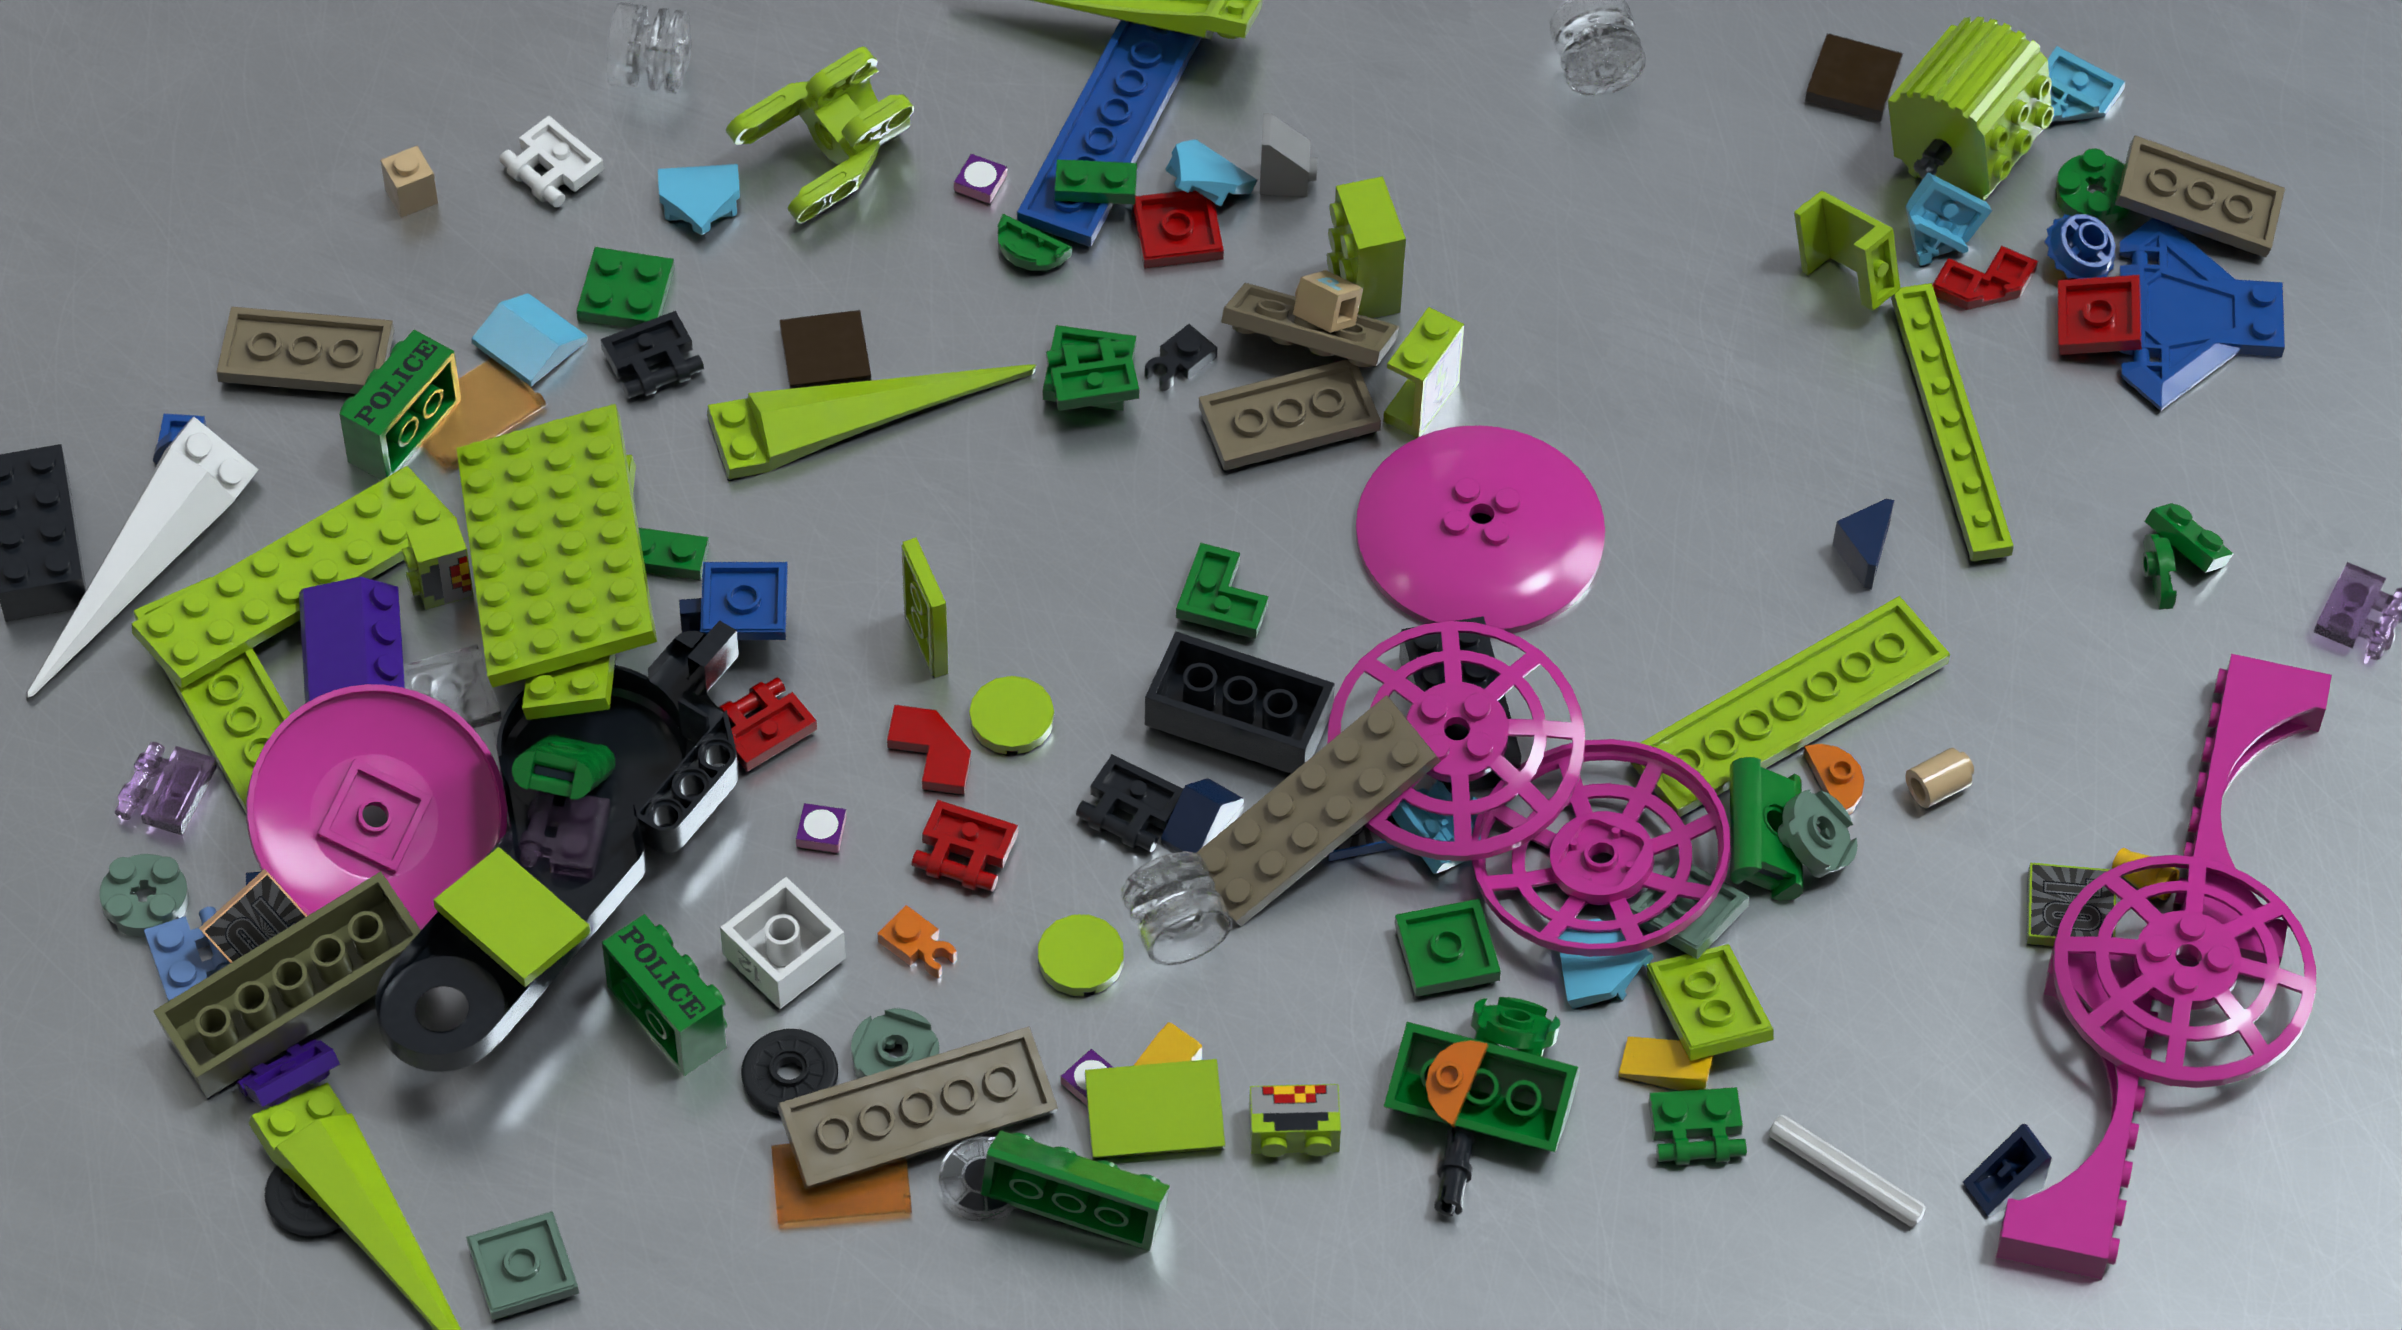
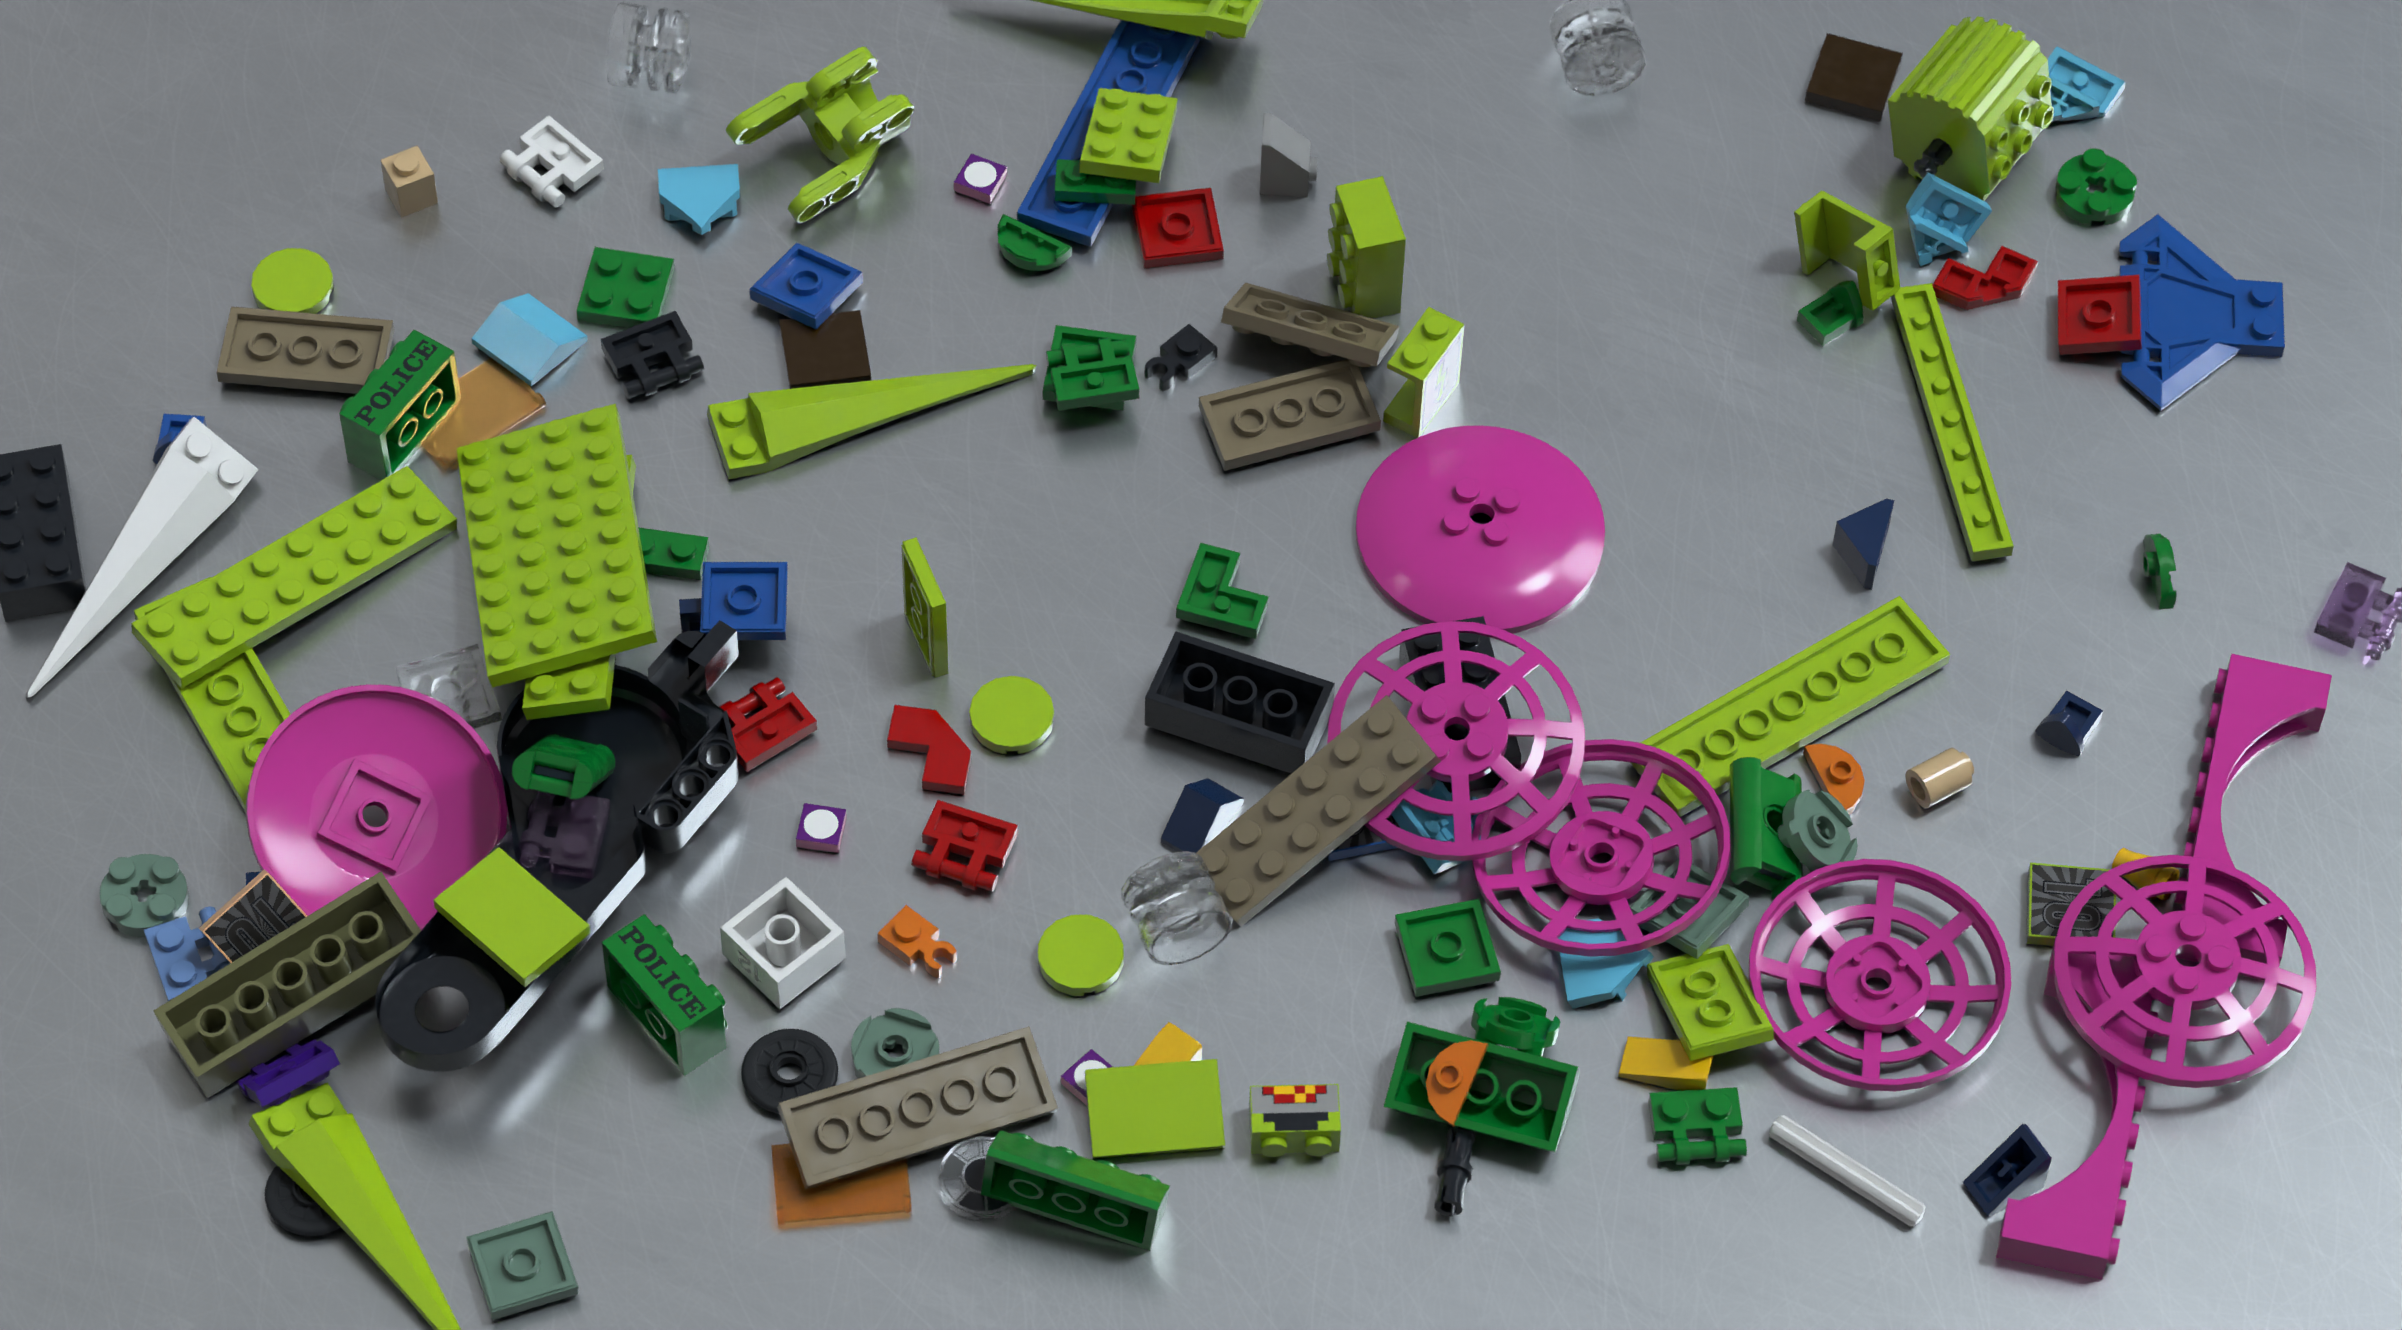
(176, 793): clear purple plate -> none
(292, 281): none -> lime tile
(350, 636): dark purple slope -> none
(438, 563): lime brick -> none
(806, 285): none -> blue tile
(1128, 135): none -> lime plate
(1133, 791): black plate -> none
(1207, 172): medium azure slope -> none
(1327, 301): tan brick -> none
(1833, 312): none -> green tile
(1882, 958): none -> dark pink dish
(2069, 724): none -> dark blue tile
(2081, 246): blue piece -> none
(2187, 536): green plate -> none
(2200, 196): dark tan plate -> none

